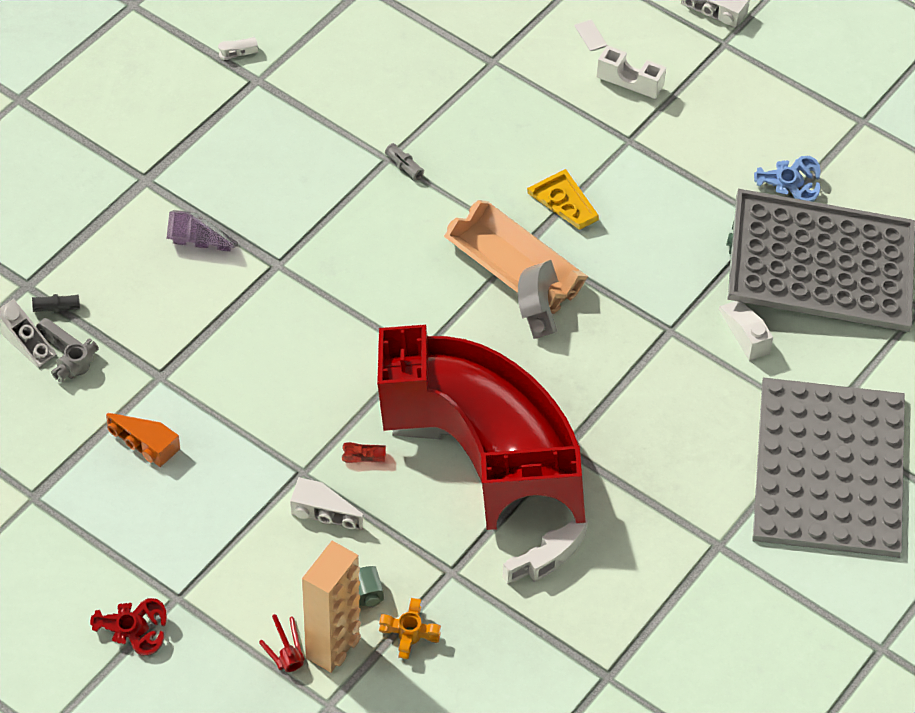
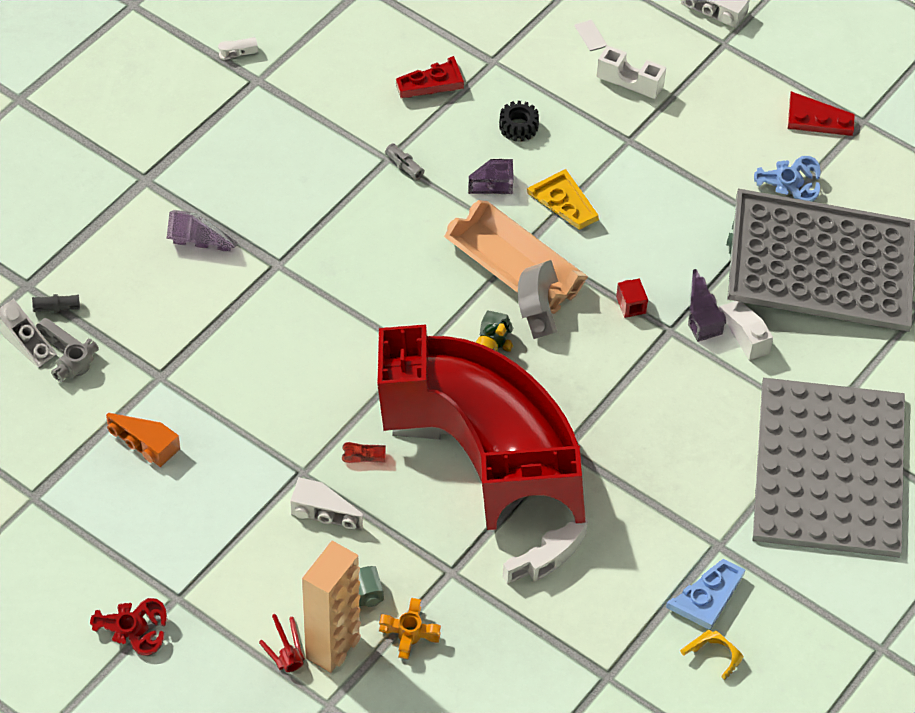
(434, 80): none -> red wing
(492, 178): none -> clear purple slope
(494, 330): none -> dark green piece
(519, 130): none -> black tyre
(632, 298): none -> red brick
(704, 315): none -> clear purple slope
(708, 595): none -> light blue wing
(715, 637): none -> yellow helmet
(817, 116): none -> red wing

